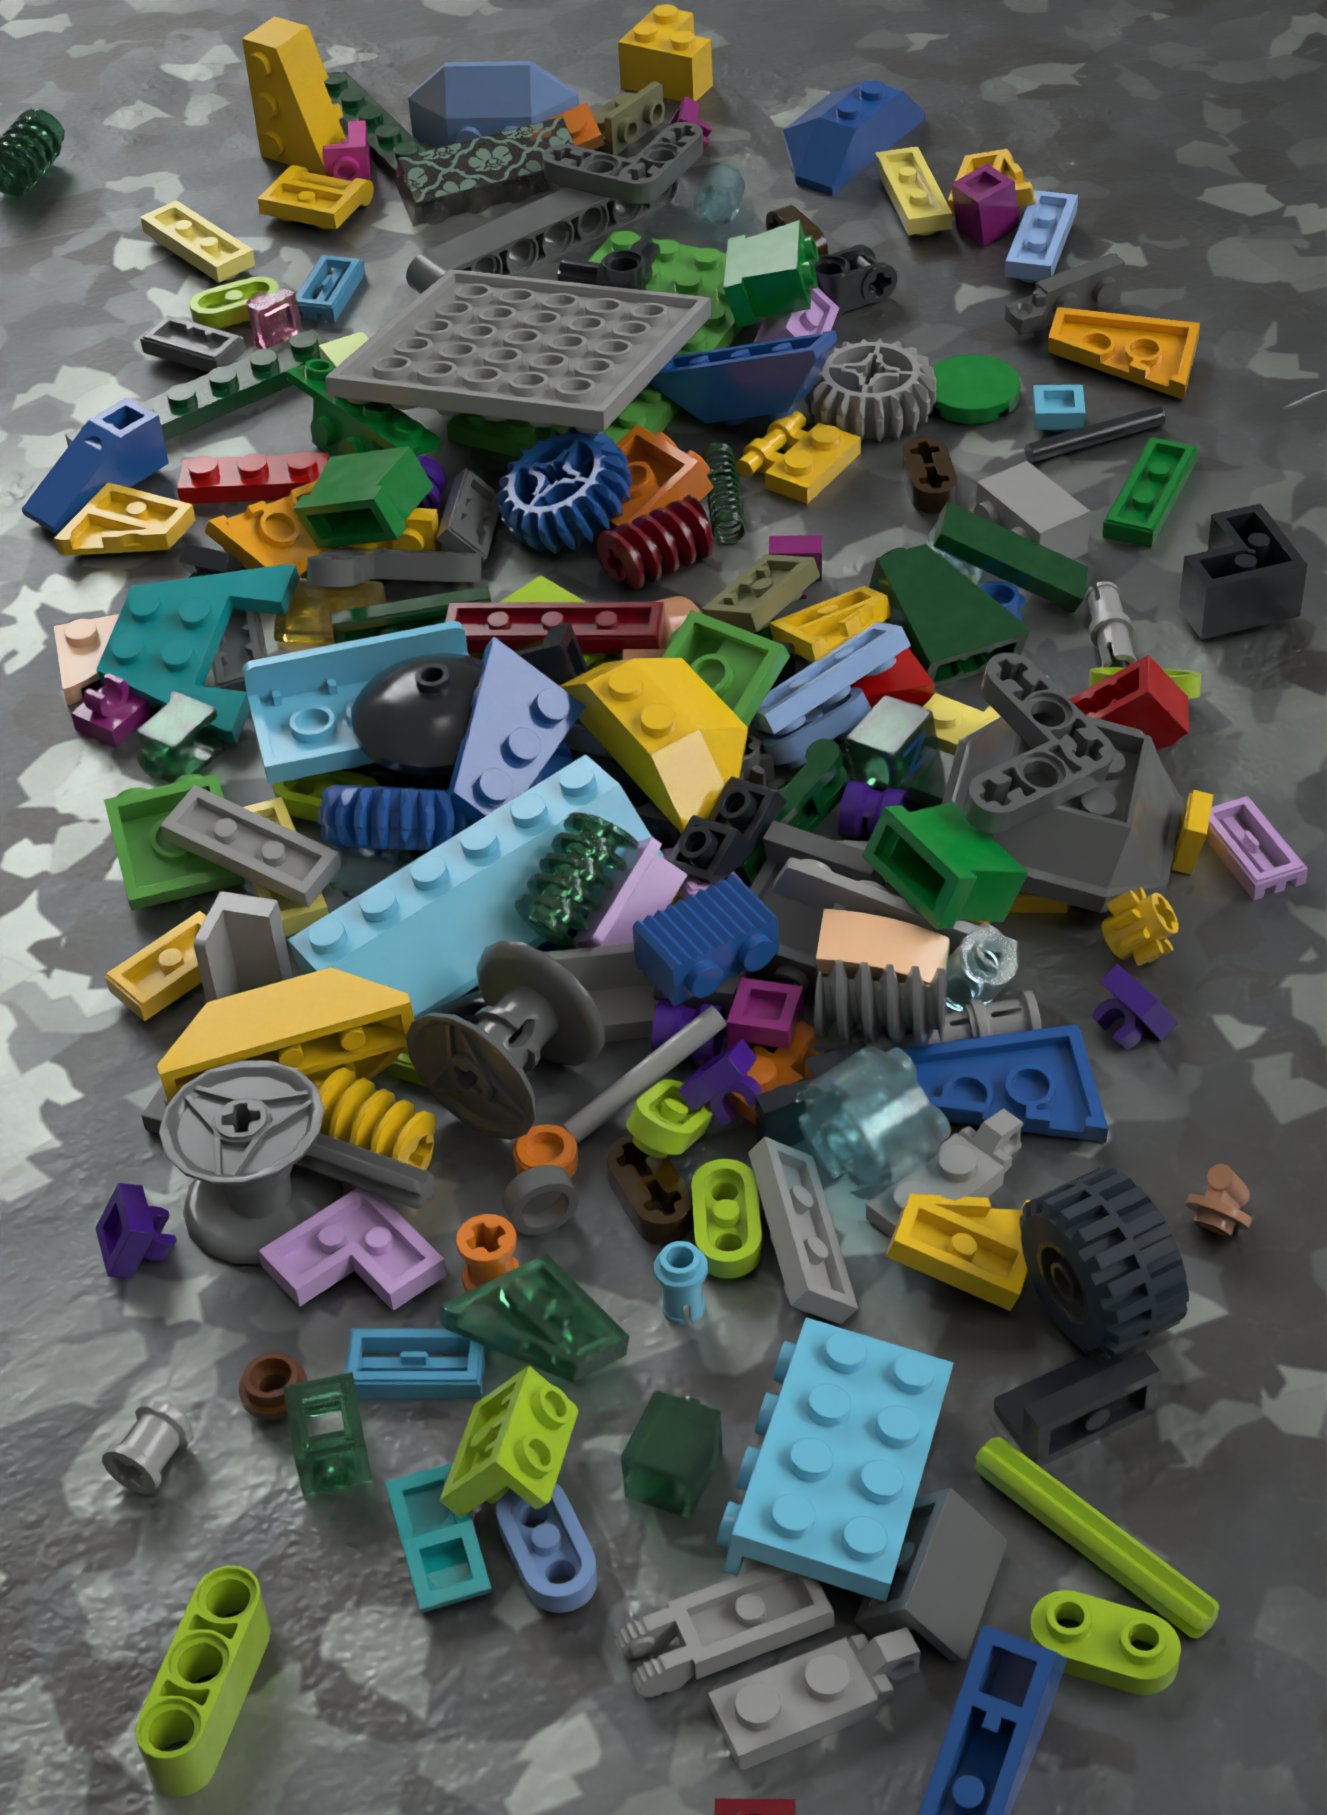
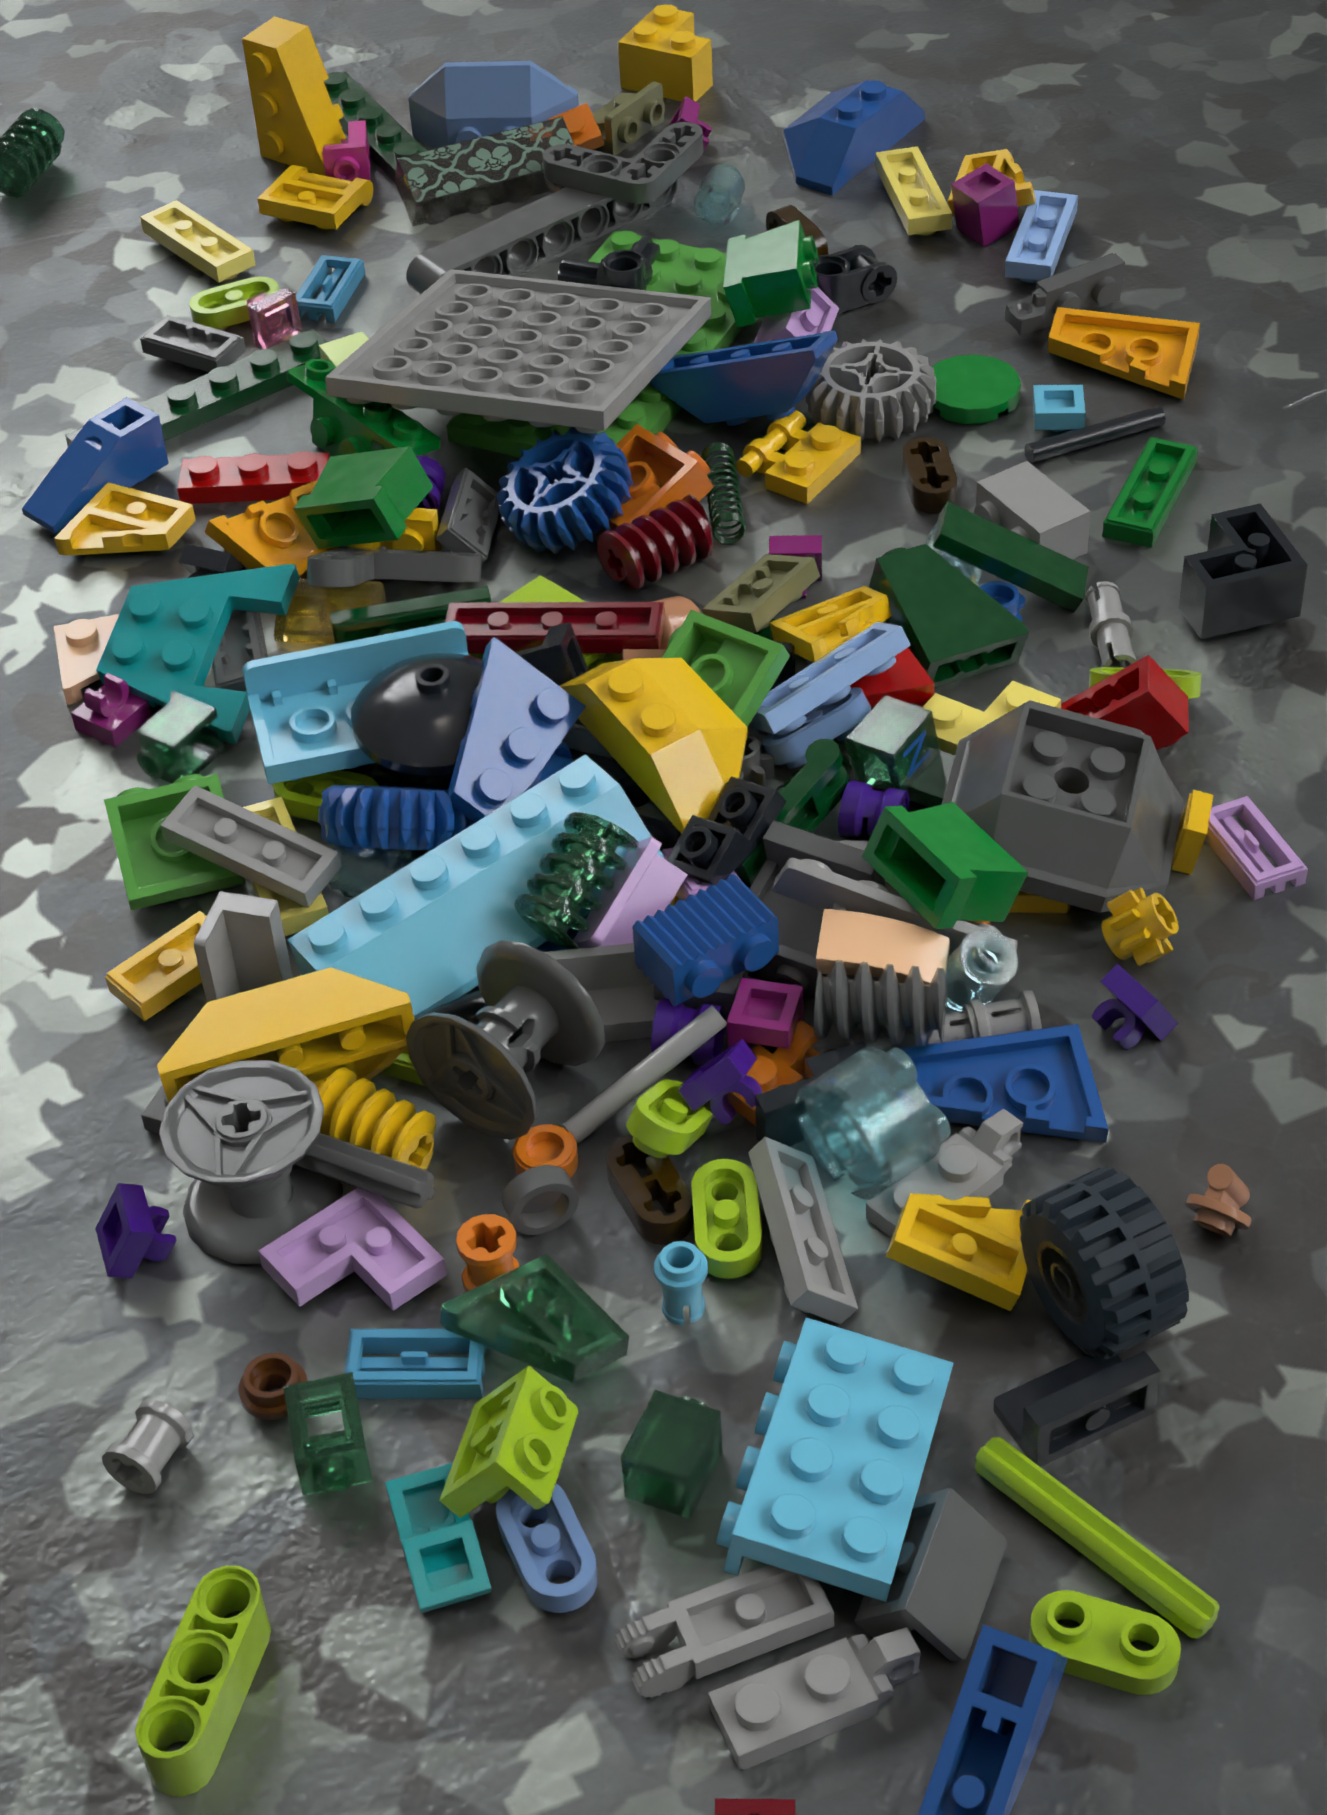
(1069, 754): dark grey beam -> none

